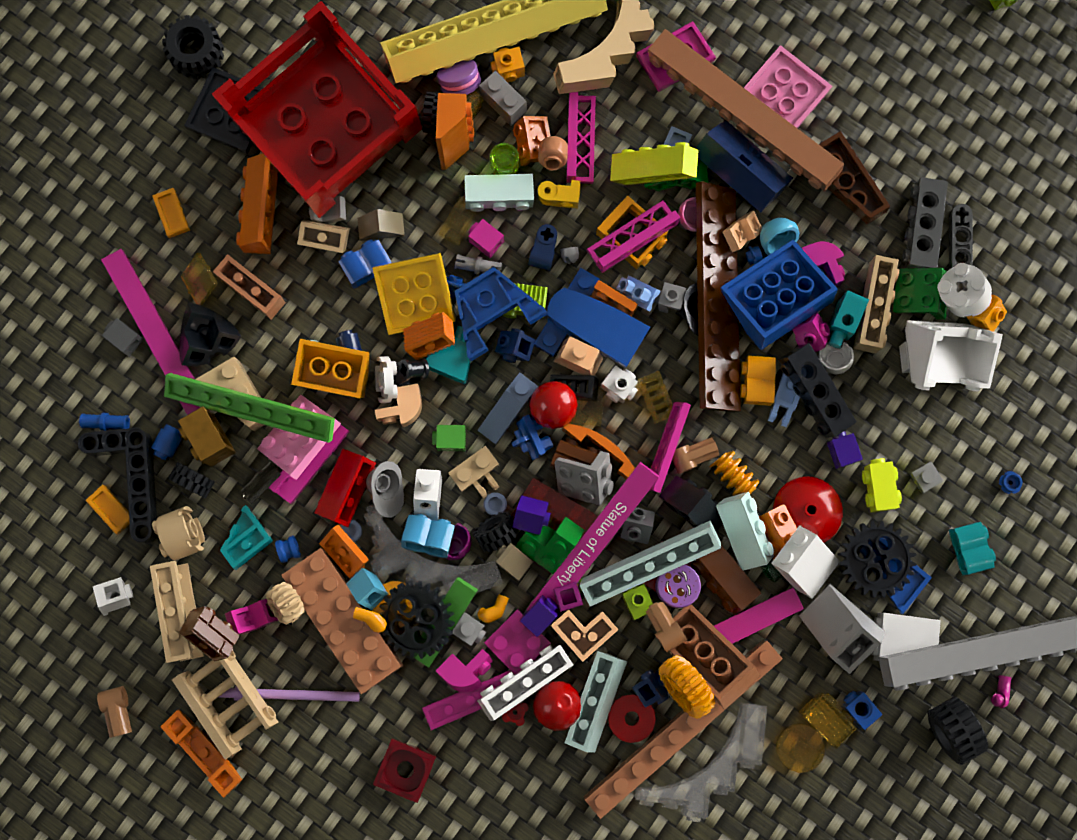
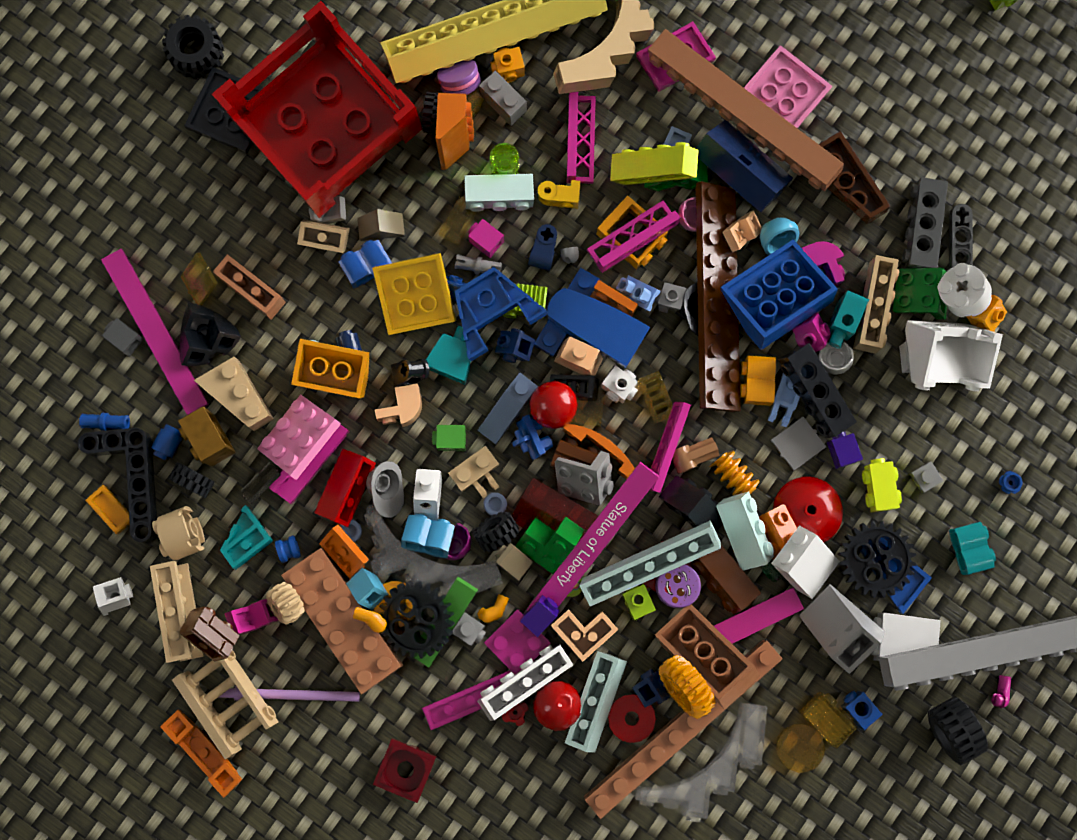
(114, 706): medium nougat piece -> none
(171, 213): light orange tile -> none
(249, 407): bright green tile -> none
(258, 206): orange slope -> none
(384, 379): white plate -> none
(429, 335): orange brick -> none
(463, 677): dark pink brick -> none
(529, 133): orange bracket -> none
(531, 515): dark purple brick -> none
(553, 153): nougat head -> none
(568, 596): magenta slope -> none
(638, 526): dark grey brick -> none
(667, 629): medium nougat piece -> none
(754, 255): blue plate -> none
(798, 443): none -> light grey piece

